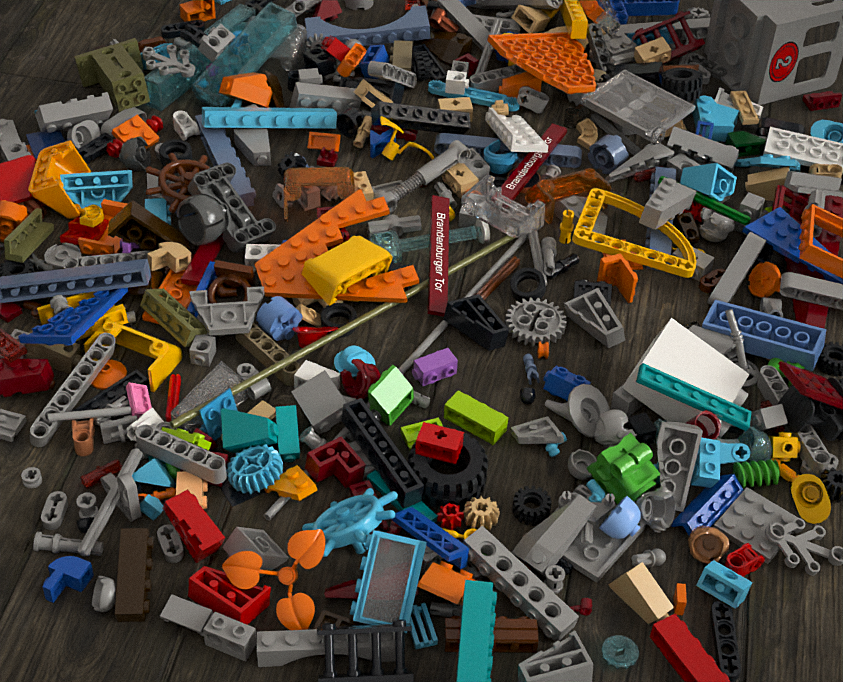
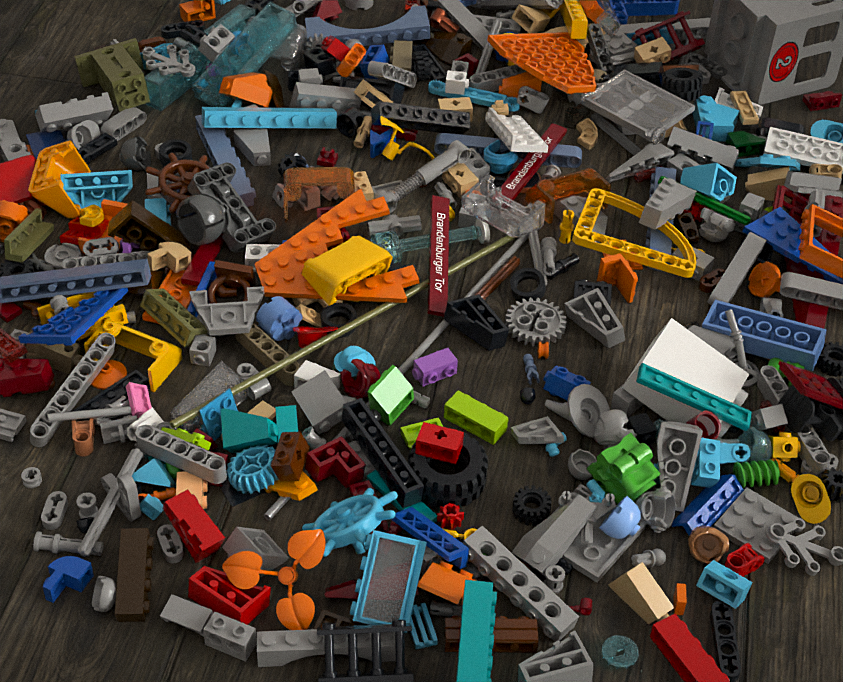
(94, 477): clear red axle -> none
(100, 243): none -> light grey beam
(134, 128): orange plate -> none
(173, 395): red axle -> none
(185, 125): white piece -> none
(290, 456): none -> reddish brown brick
(319, 140): orange tile -> none
(481, 513): tan gear -> none
(608, 153): sand blue brick -> none
(694, 12): light grey gear -> none

